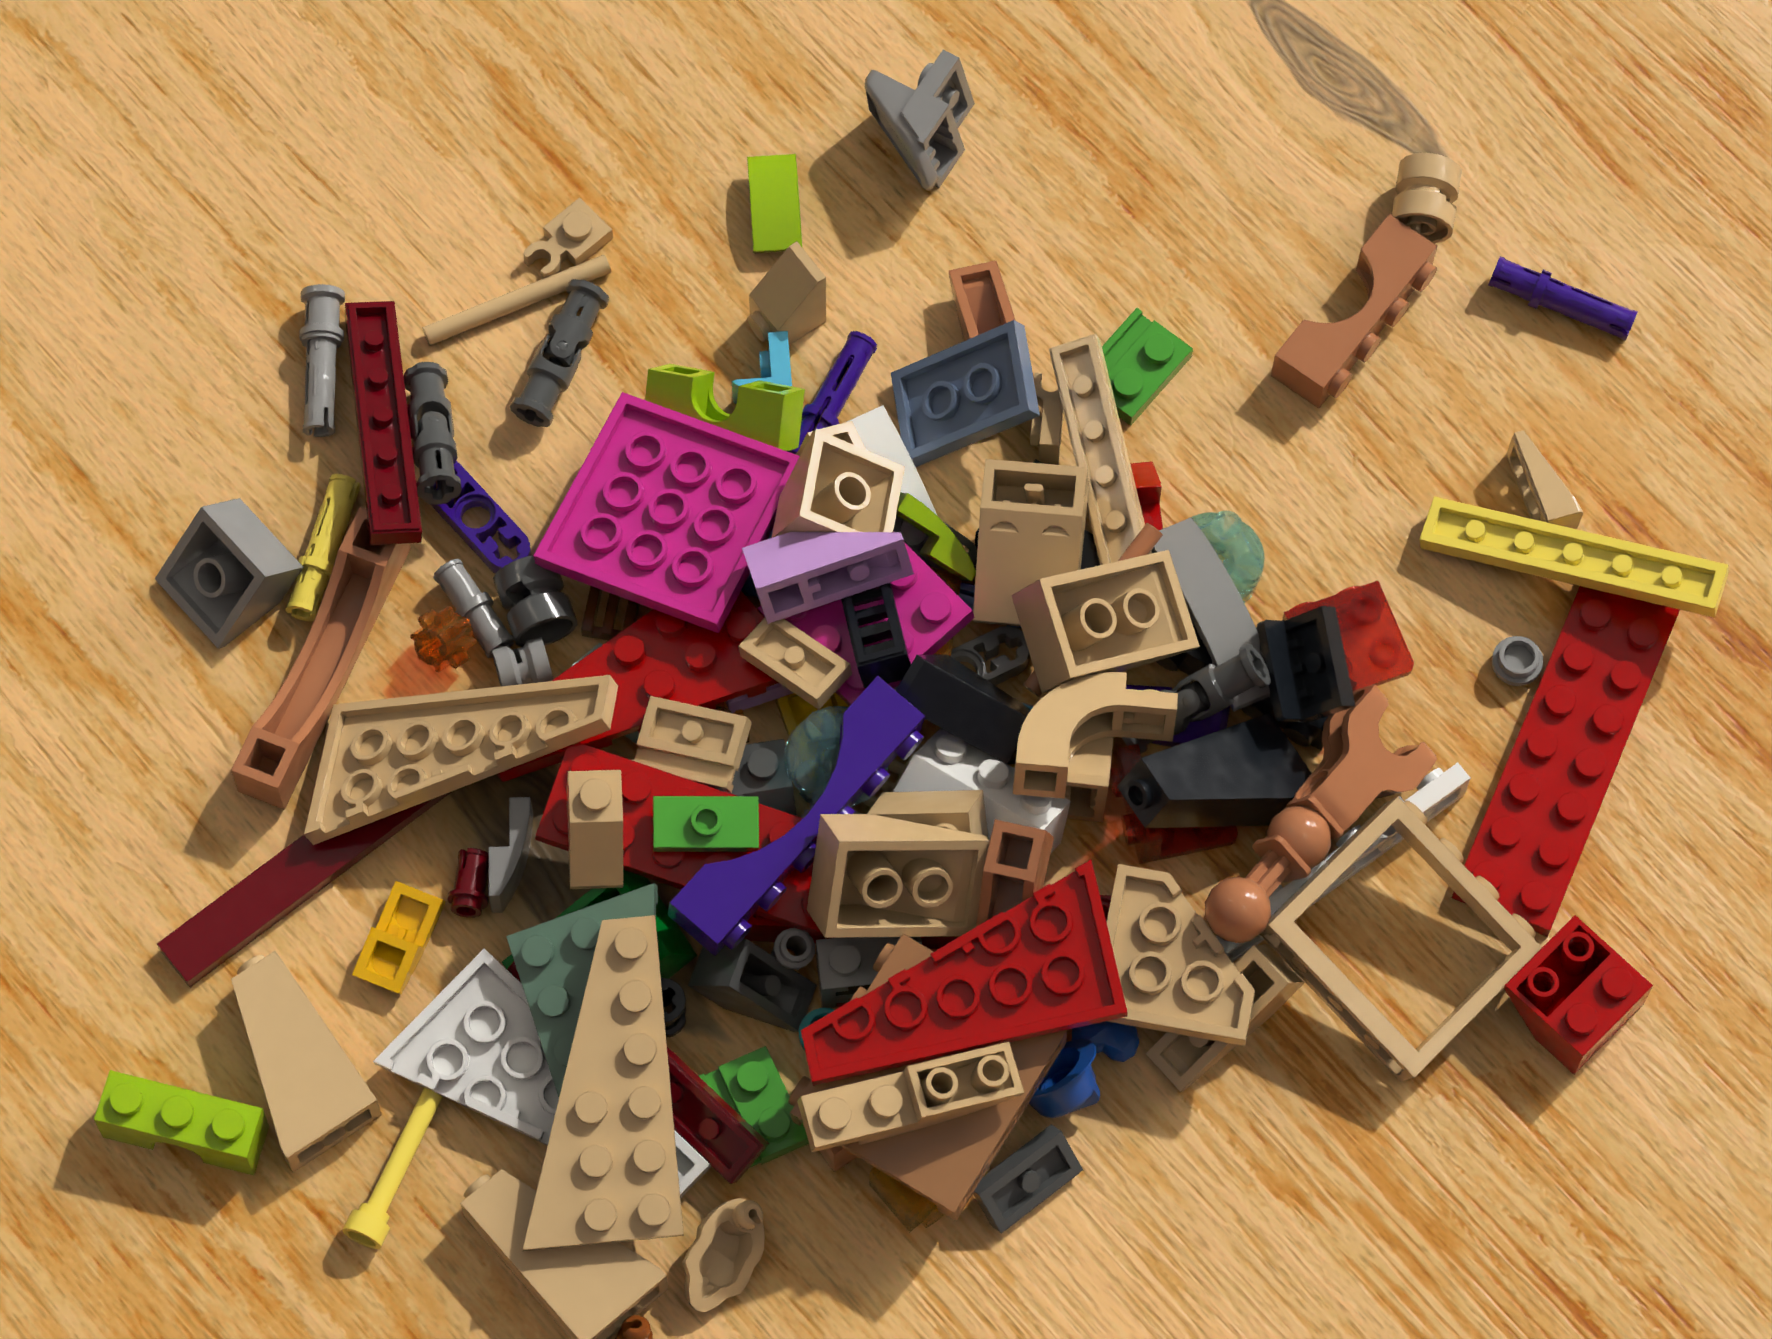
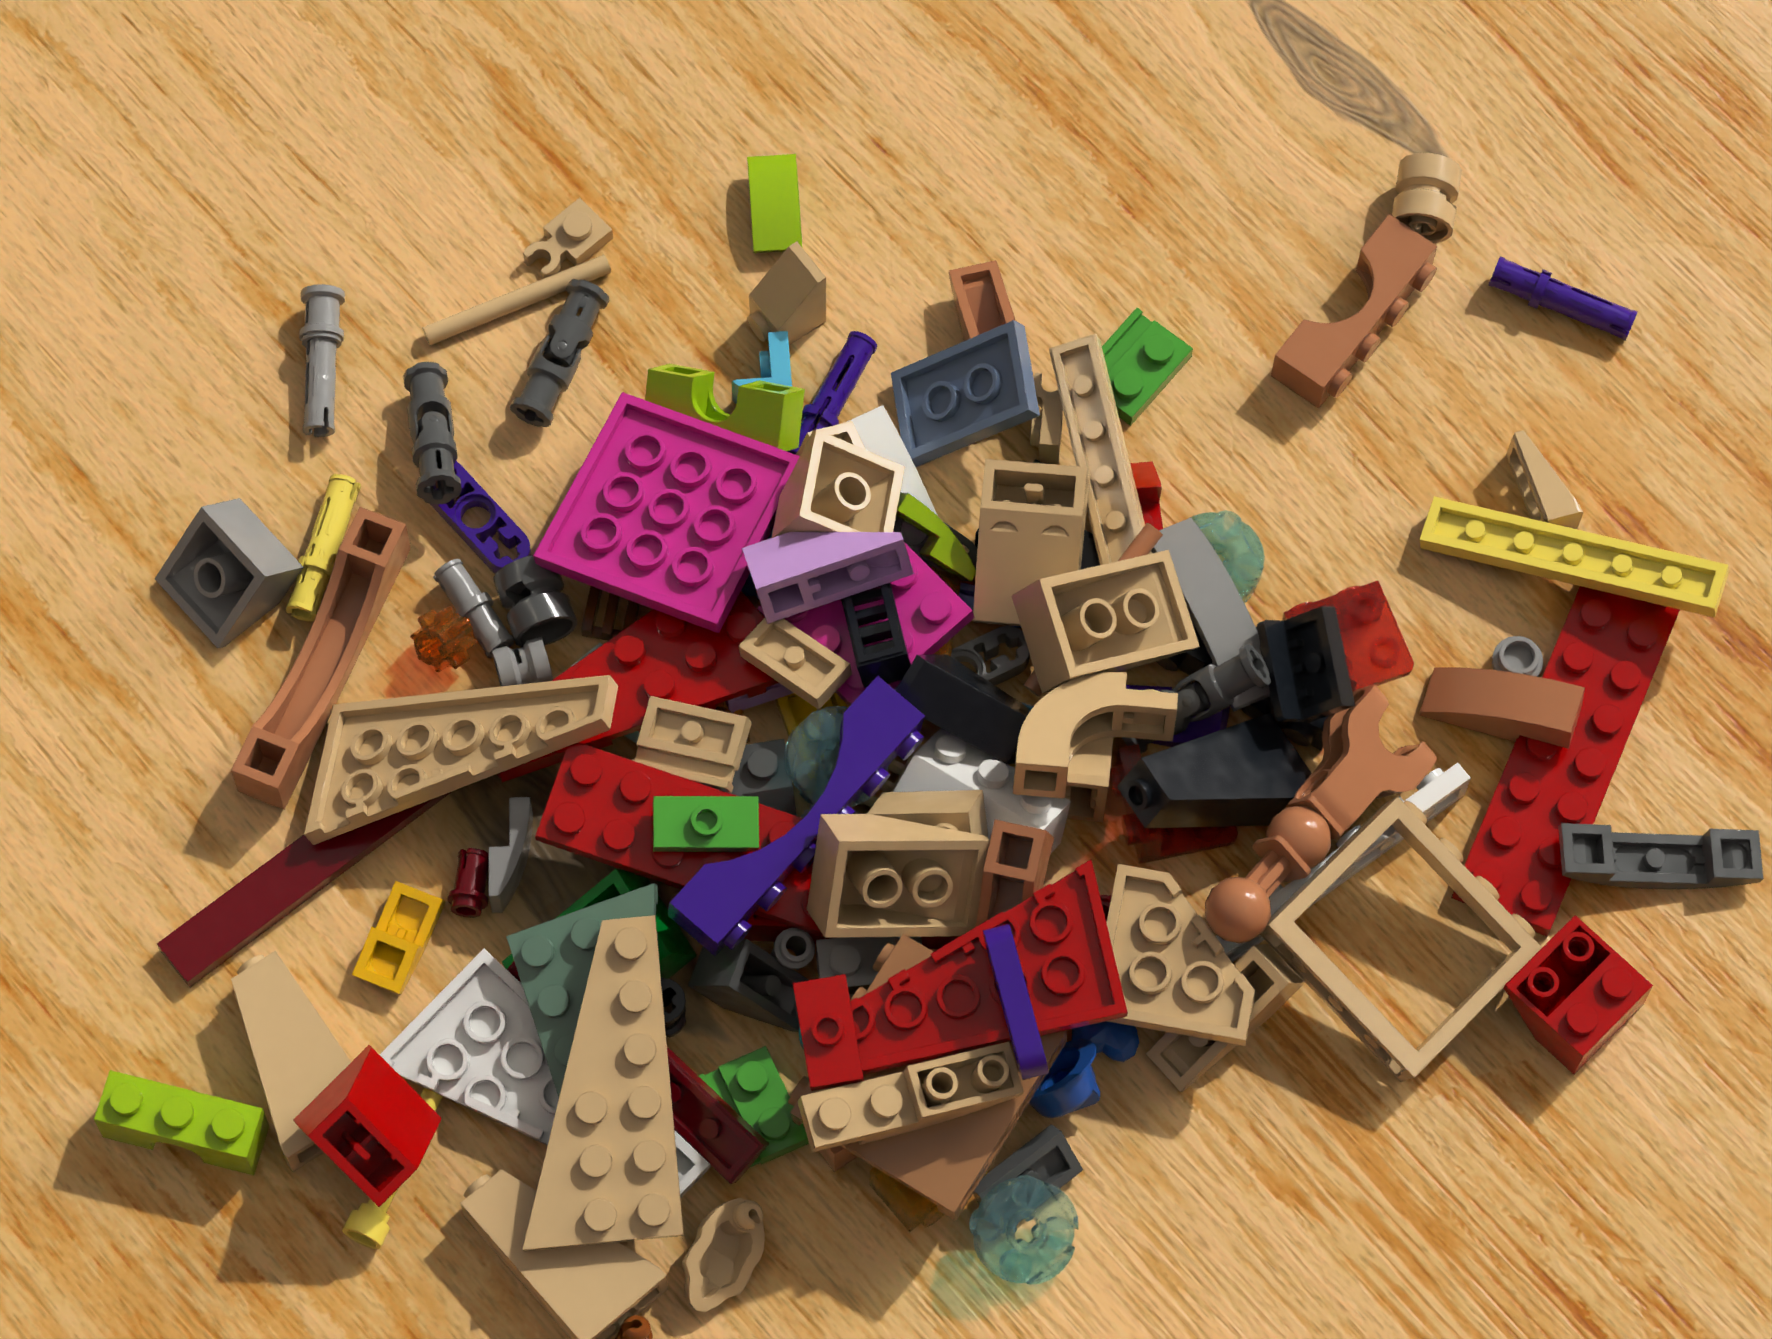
(371, 1125): none -> red slope
(383, 423): dark red tile -> none
(595, 829): tan slope -> none
(828, 1032): none -> red plate
(924, 120): light grey piece -> none
(997, 1221): none -> clear light blue plate
(1015, 1002): none -> dark purple beam
(1504, 704): none -> nougat slope
(1660, 860): none -> dark grey slope

